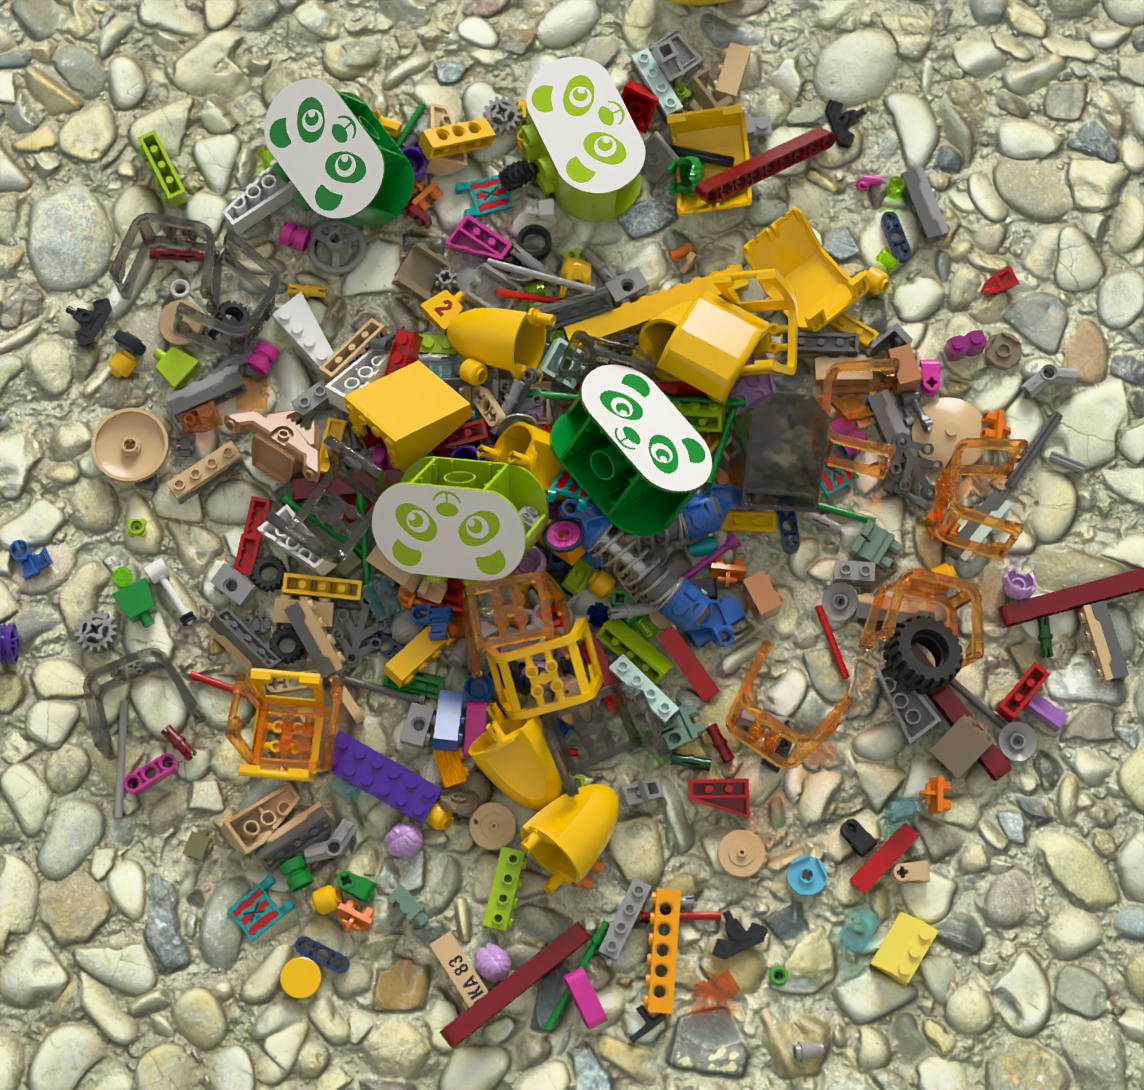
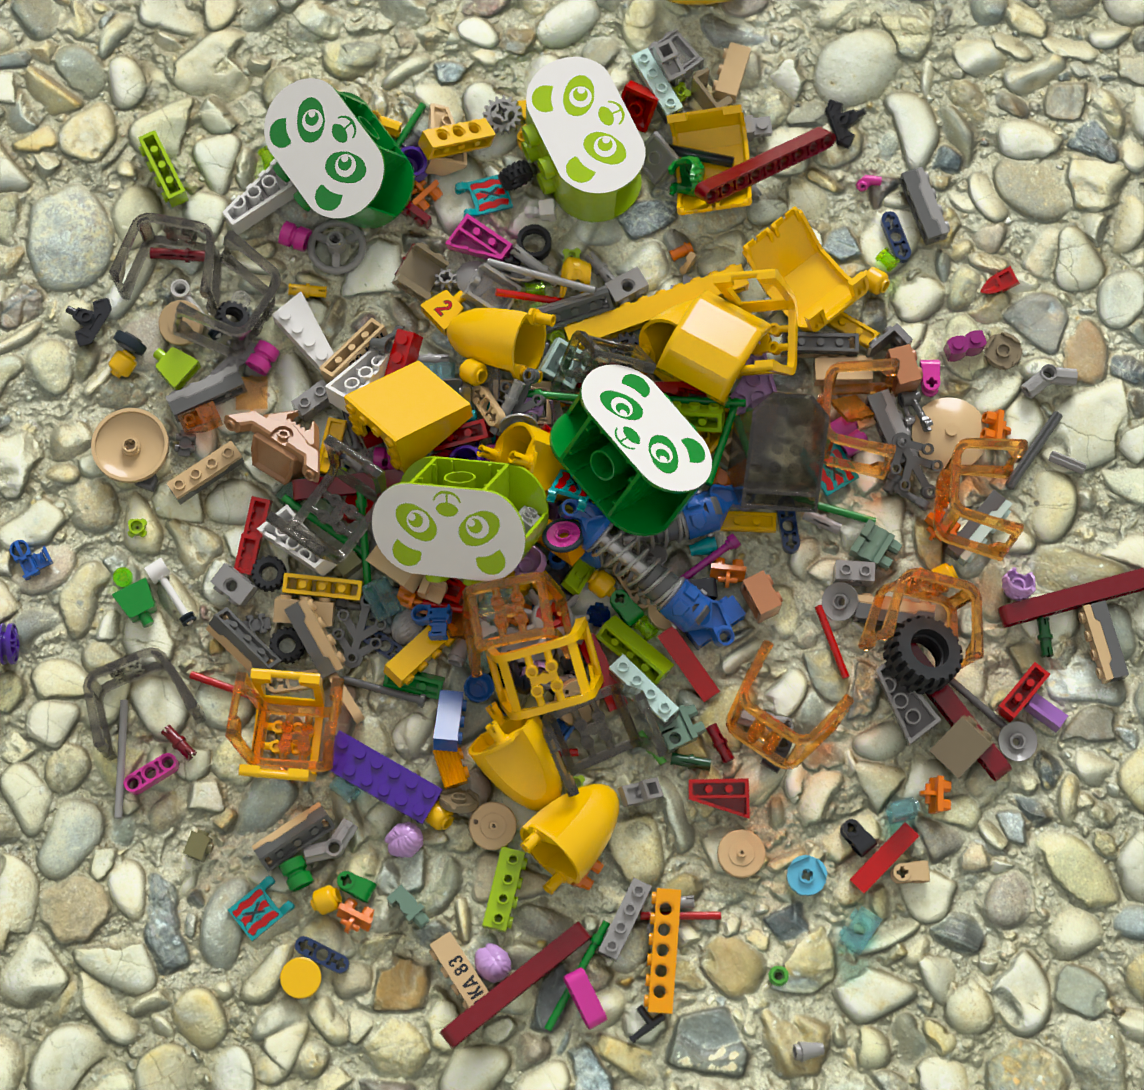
(89, 635): light grey gear -> none
(257, 822): tan wedge -> none
(416, 714): light grey brick -> none
(436, 344): lime plate -> none
(475, 723): dark pink beam -> none
(628, 611): light grey pin -> none
(719, 988): clear orange slope -> none
(738, 937): black piece -> none
(897, 182): clear neon green bush -> none
(904, 947): light yellow slope -> none

